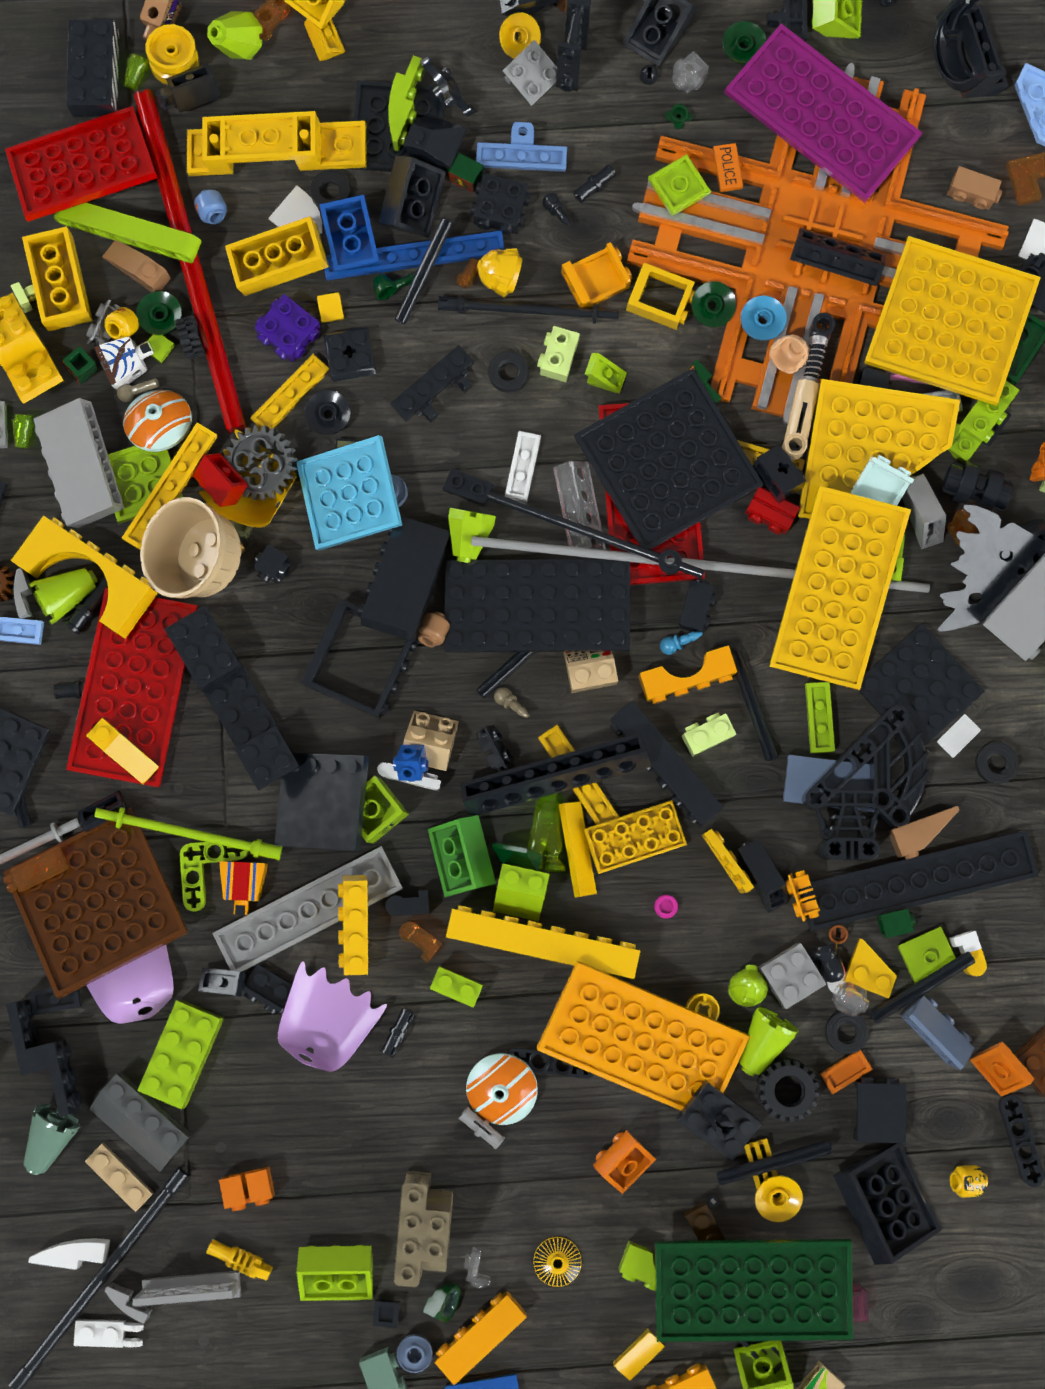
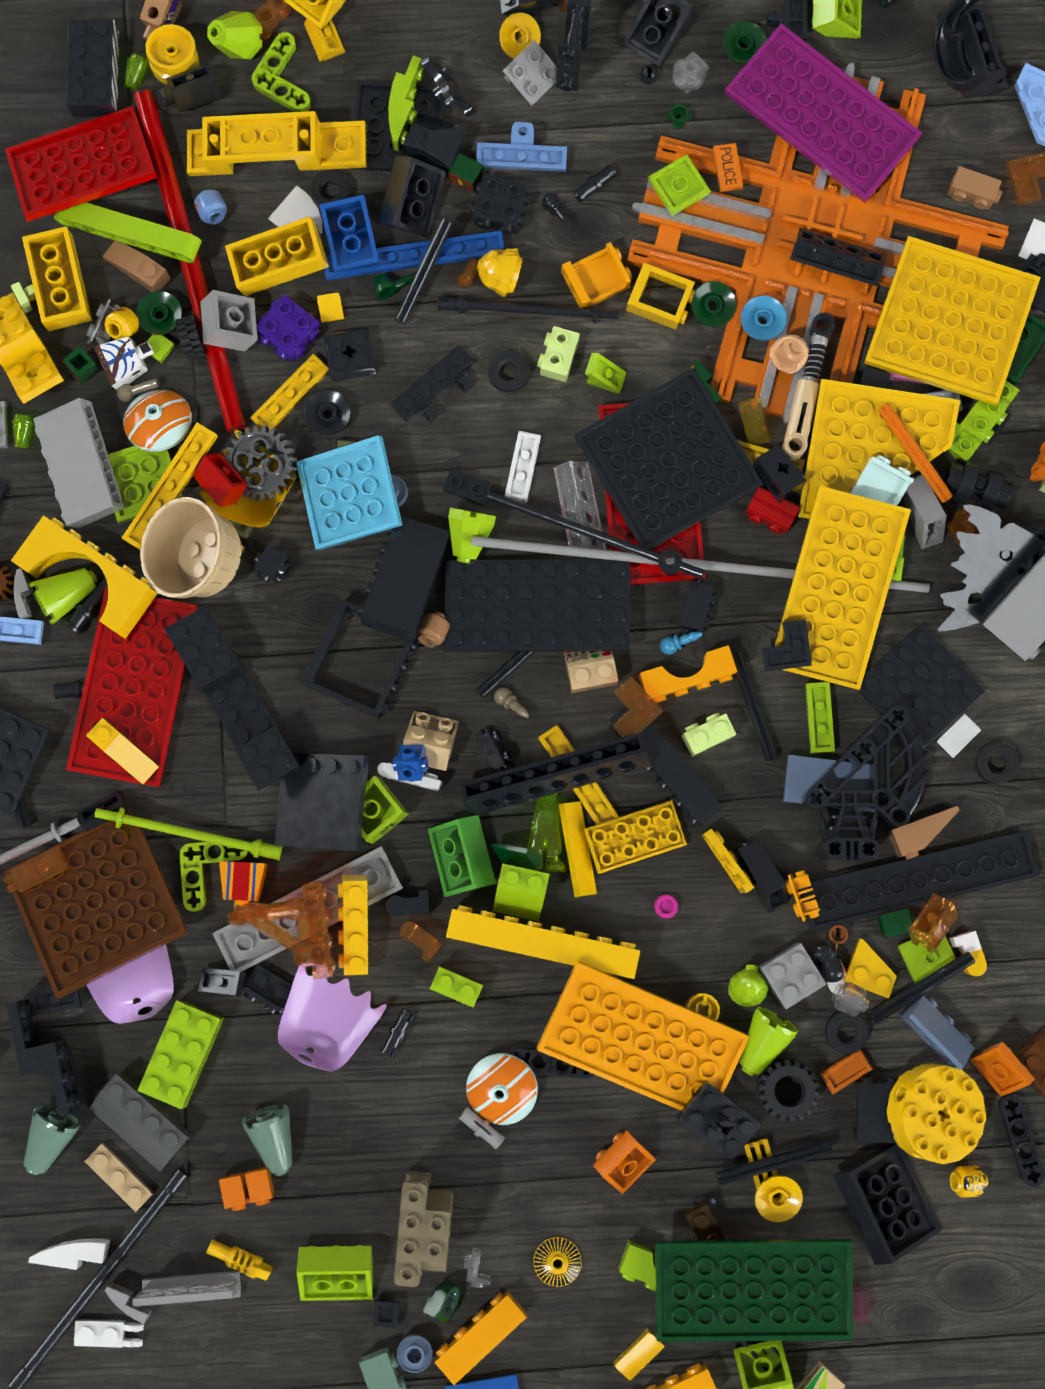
(228, 320): none -> light grey brick
(271, 1137): none -> sand green cone
(272, 75): none -> lime beam
(311, 918): none -> clear orange plate
(640, 706): none -> clear orange plate
(754, 421): none -> clear yellow slope
(794, 652): none -> black plate
(915, 452): none -> orange axle
(933, 924): none -> clear orange brick
(936, 1113): none -> yellow brick

